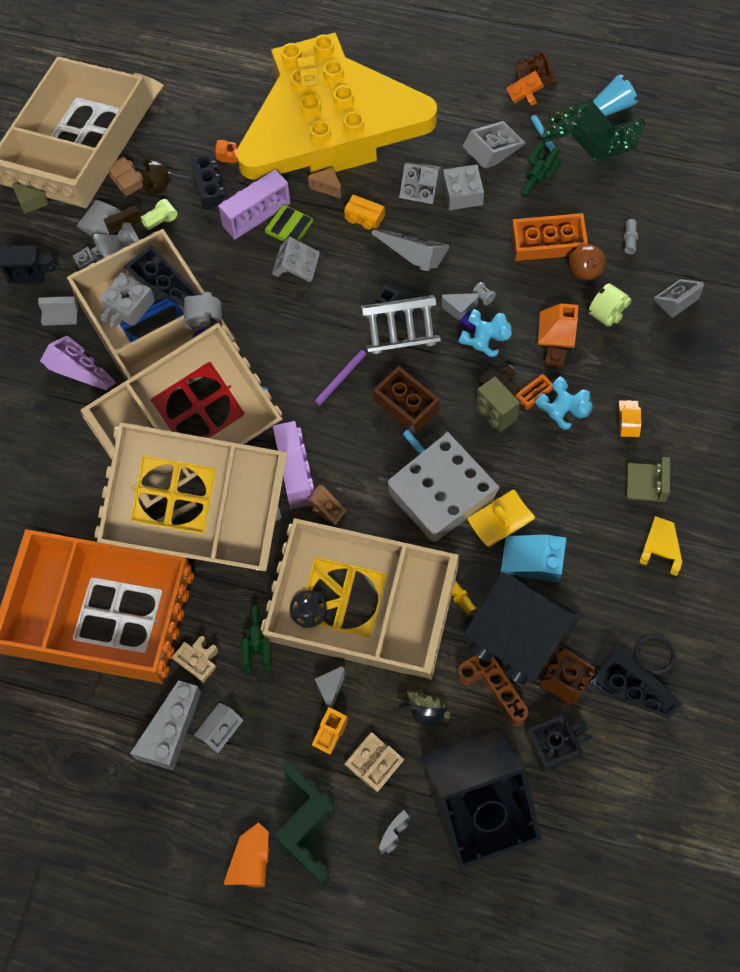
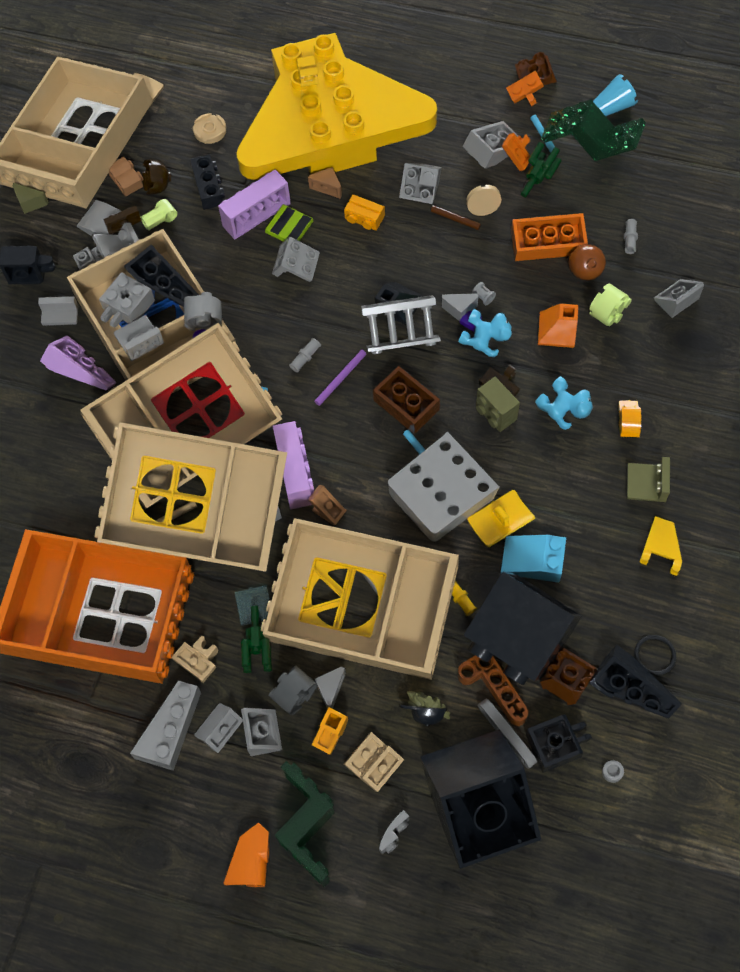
(139, 337): none -> light grey bracket
(209, 128): none -> tan tile
(226, 151): orange rock -> none
(252, 597): none -> clear light blue piece
(261, 731): none -> light grey slope
(293, 690): none -> dark grey brick
(304, 355): none -> light grey pin
(308, 609): black wheel -> none
(420, 253): light grey wedge -> none
(460, 219): none -> reddish brown bar
(463, 187): light grey brick -> none
(483, 200): none -> tan tile
(512, 738): none -> light grey beam
(515, 148): none -> orange plate
(523, 401): orange tile -> none
(555, 357): reddish brown plate -> none
(612, 771): none -> light grey tile

